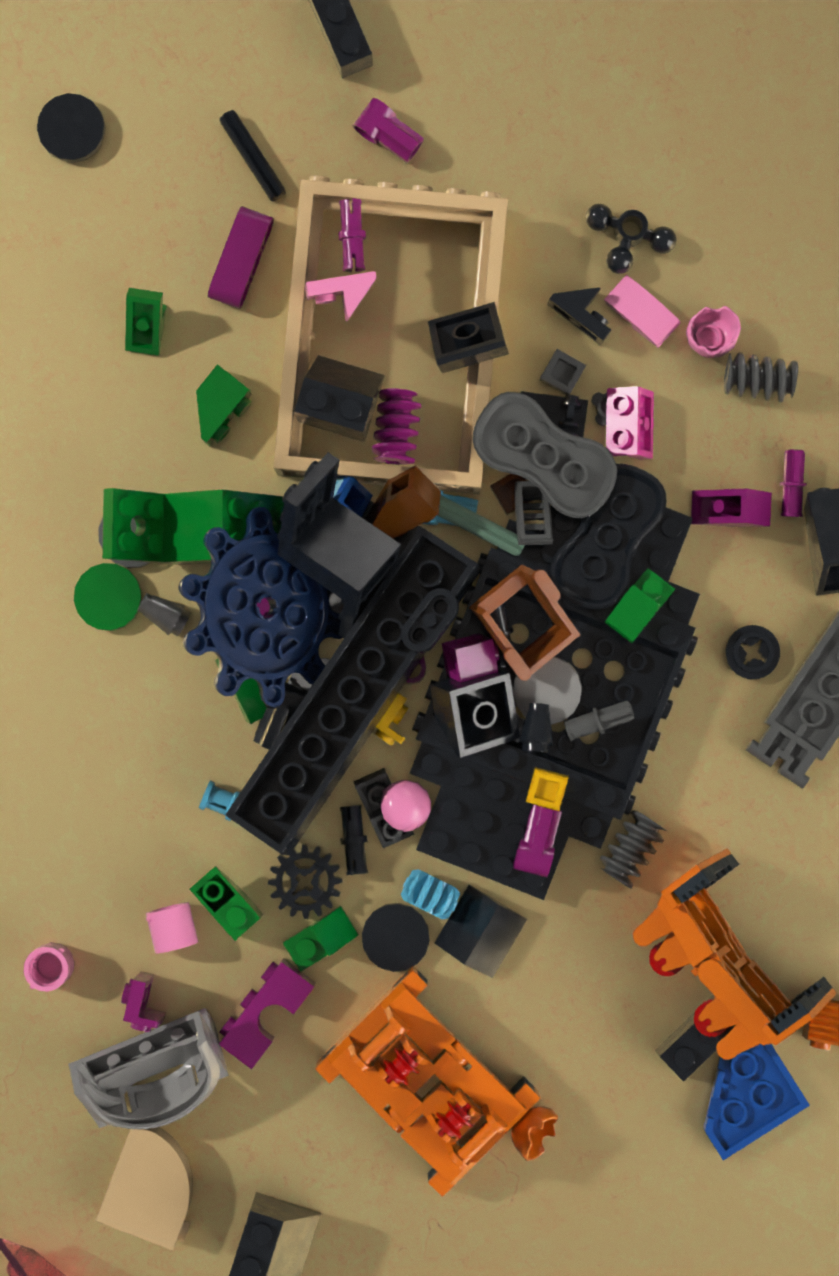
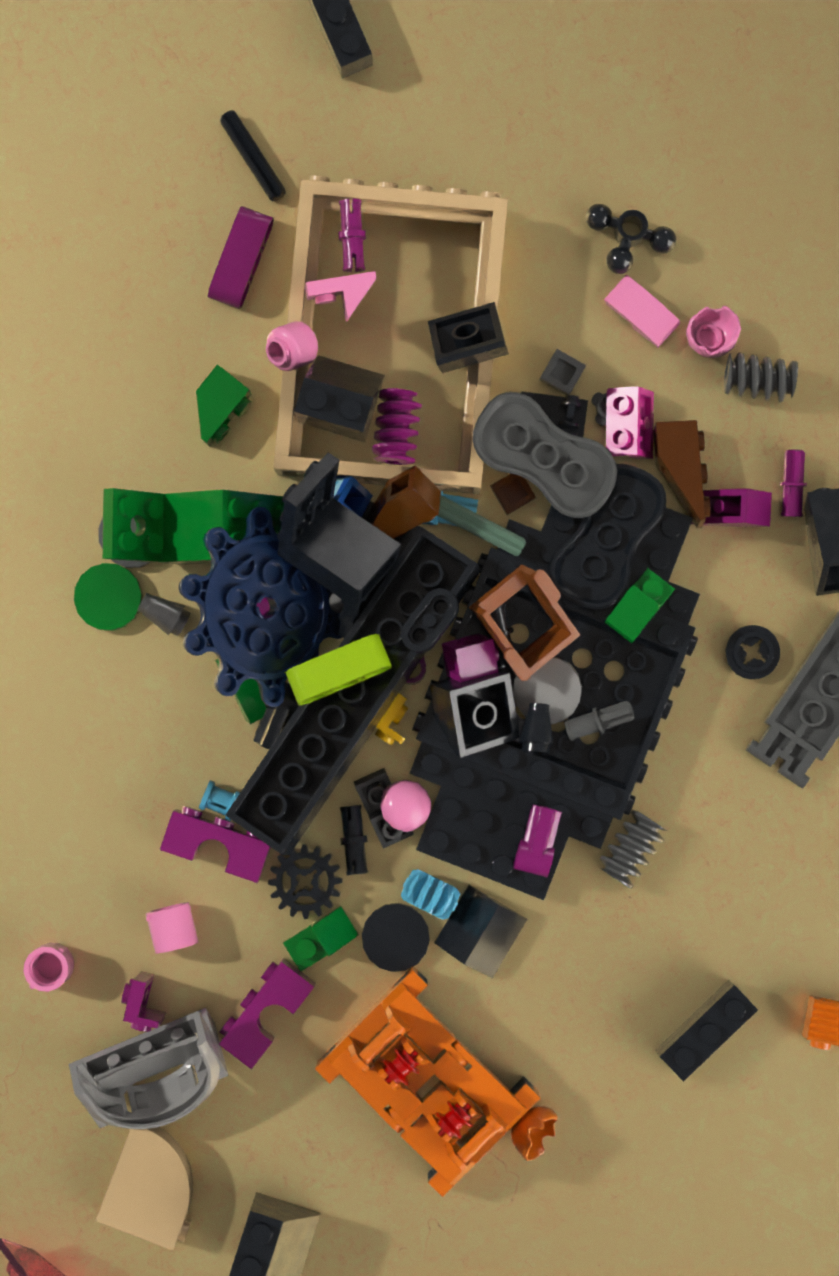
(71, 127): black tile -> none
(144, 321): green slope -> none
(189, 830): none -> magenta arch
(226, 902): green slope -> none
(291, 346): none -> bright pink head
(338, 669): none -> lime beam
(381, 126): magenta piece -> none
(528, 491): dark grey slope -> none
(547, 789): yellow tile -> none
(573, 307): black slope -> none
(678, 459): none -> reddish brown slope
(740, 987): orange container -> none
(750, 1099): blue plate -> none

